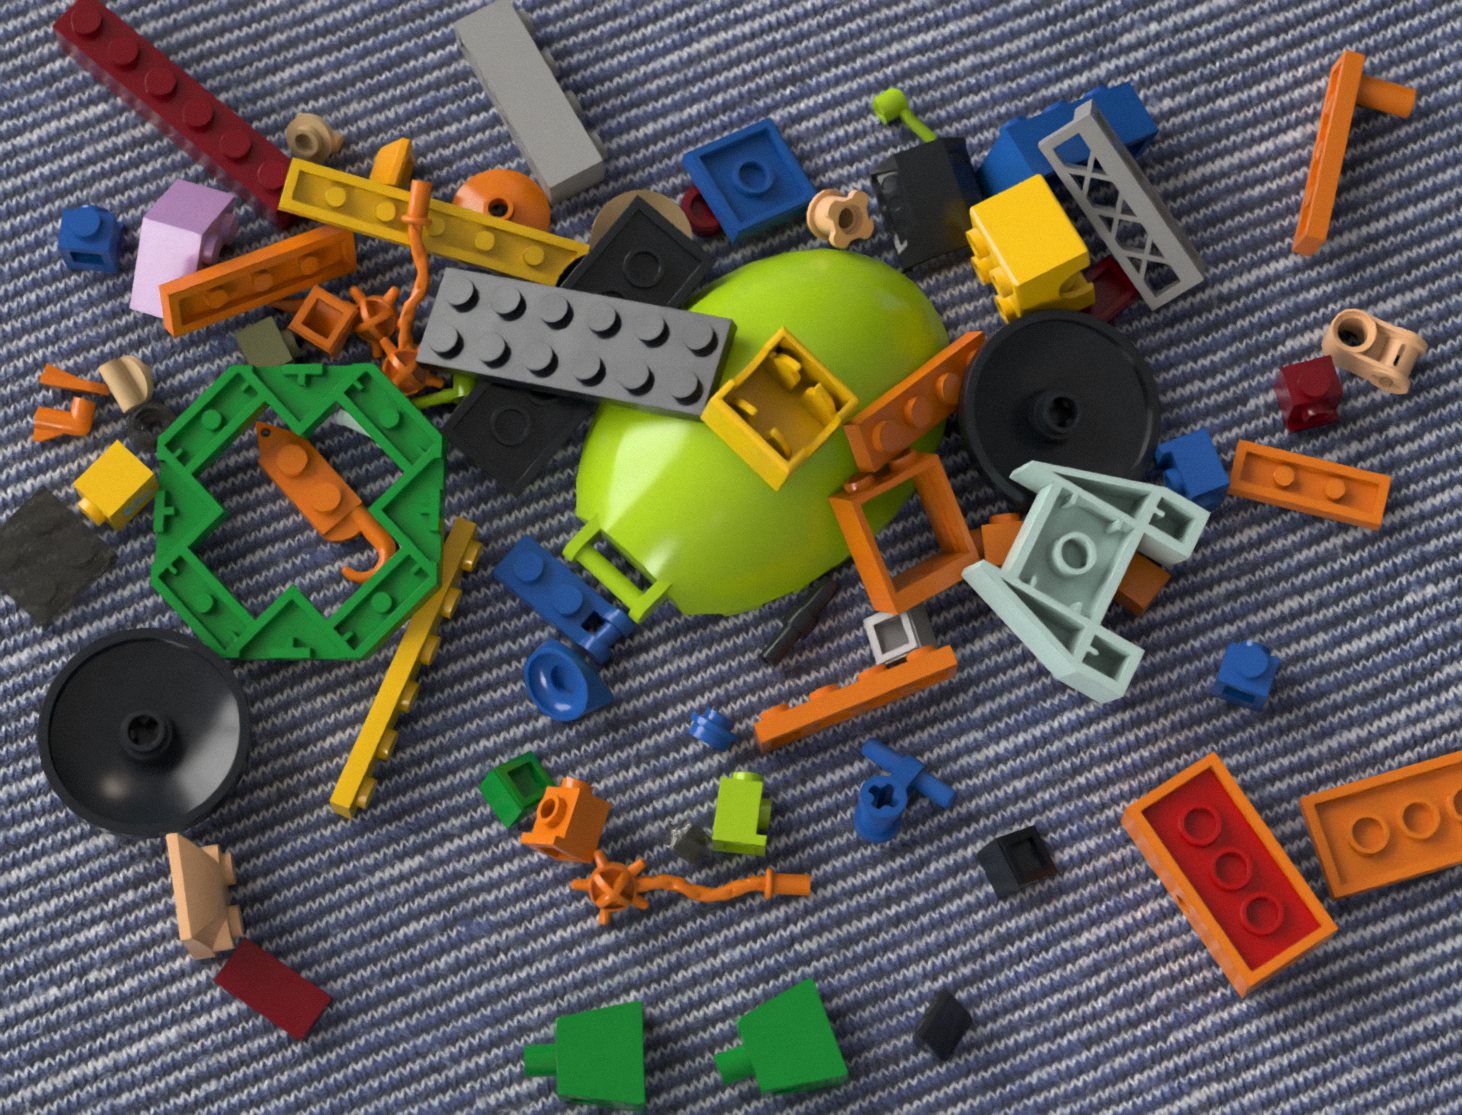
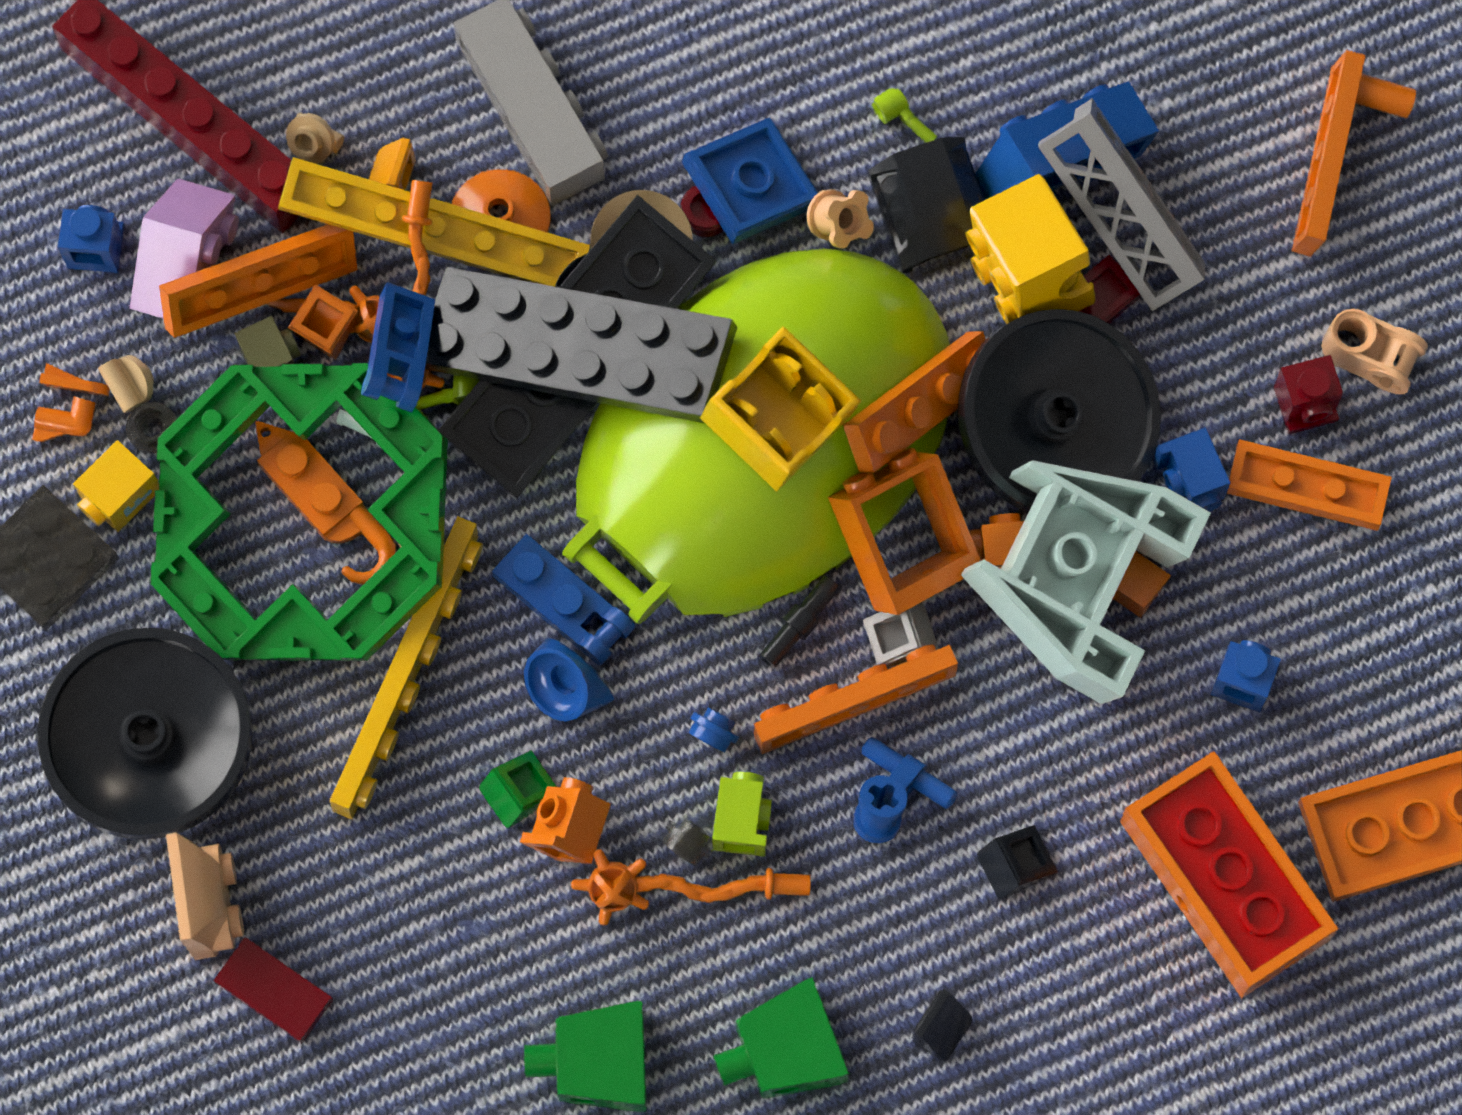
(399, 346): none -> blue plate

